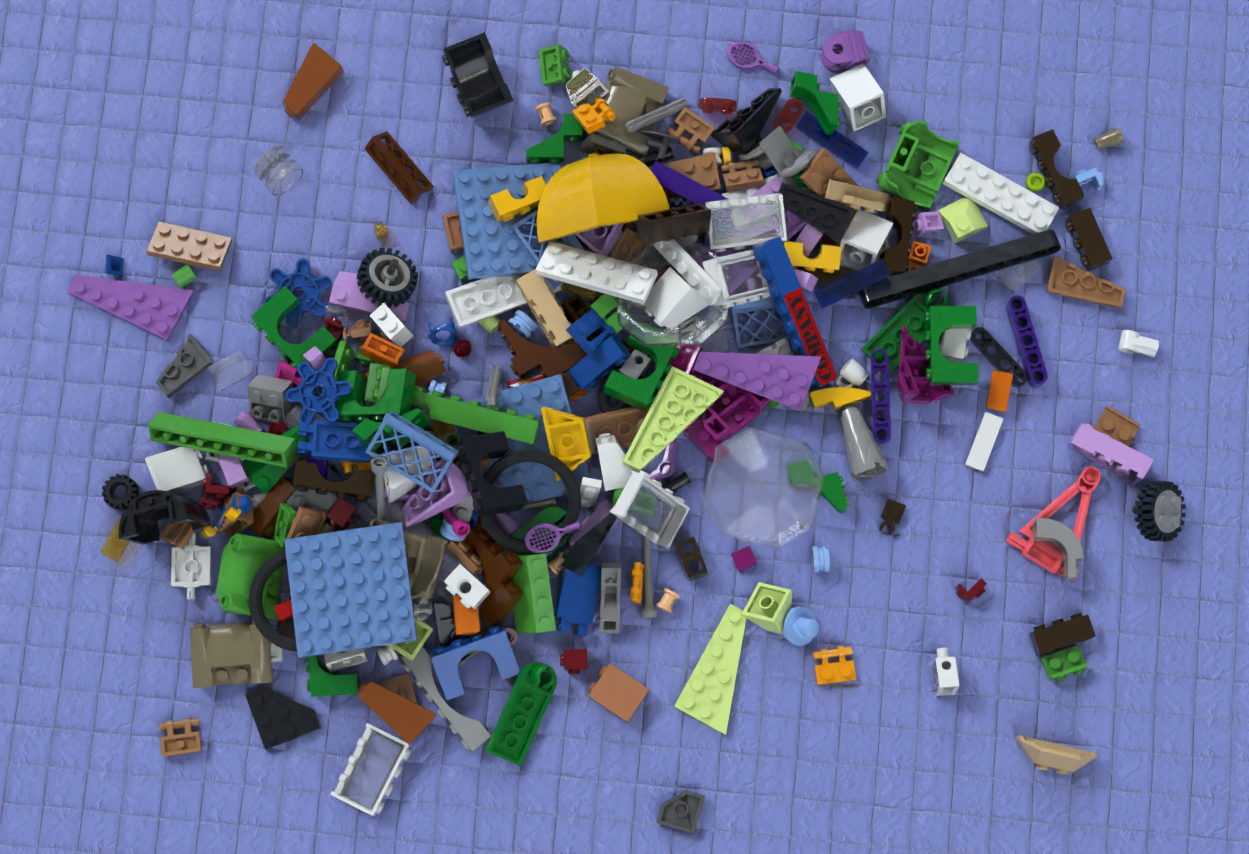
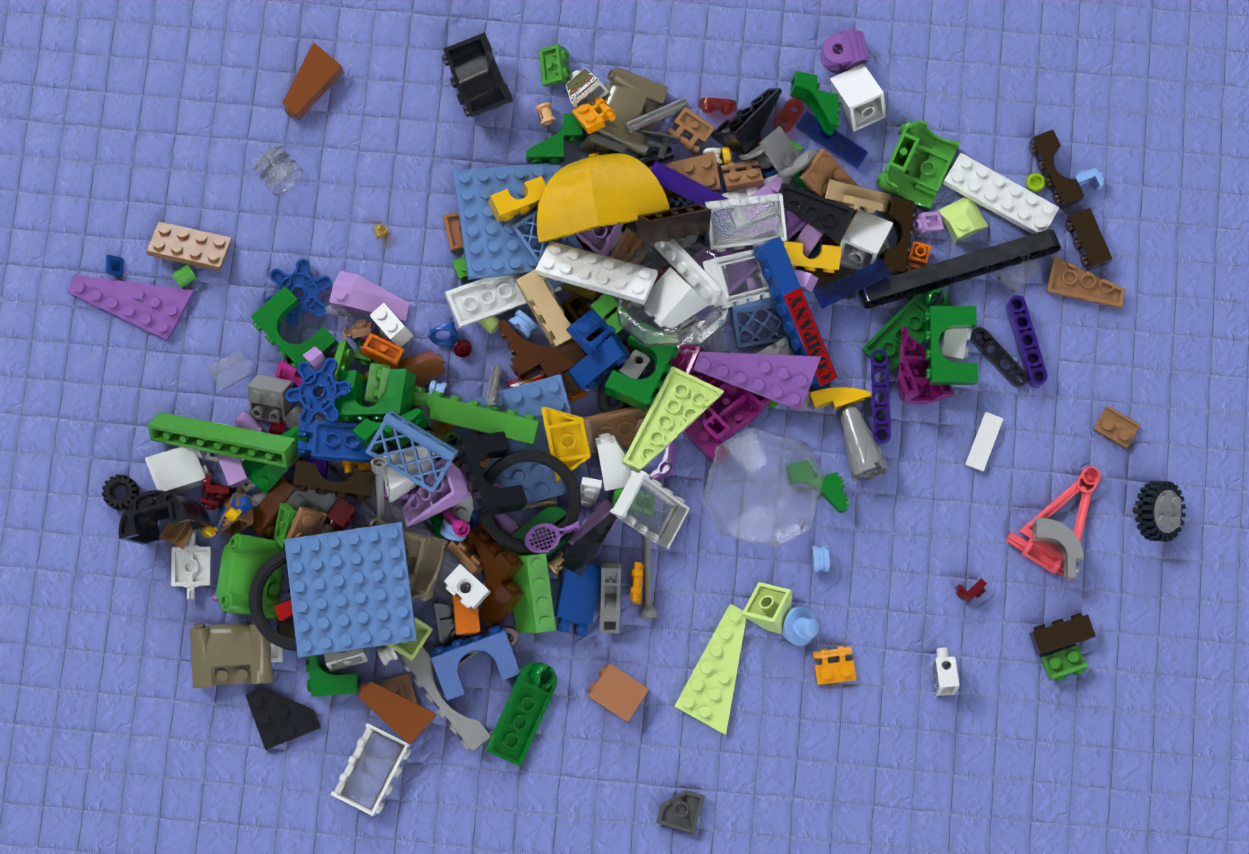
(114, 546): clear yellow plate -> none
(181, 743): medium nougat plate -> none
(186, 366): dark grey wing -> none
(334, 327): dark red bracket -> none
(387, 277): wheel -> none
(395, 167): reddish brown fence -> none
(421, 609): light grey gear -> none
(574, 660): dark red brick -> none
(667, 600): light nougat bush -> none
(677, 482): black pin -> none
(687, 558): dark brown piece -> none
(744, 558): magenta slope -> none
(758, 62): medium lavender piece -> none
(853, 373): white piece -> none
(892, 513): dark brown plate -> none
(999, 390): orange slope -> none
(1053, 755): tan wedge -> none
(1109, 139): dark tan cone -> none
(1110, 454): lavender wedge -> none
(1132, 342): white piece -> none

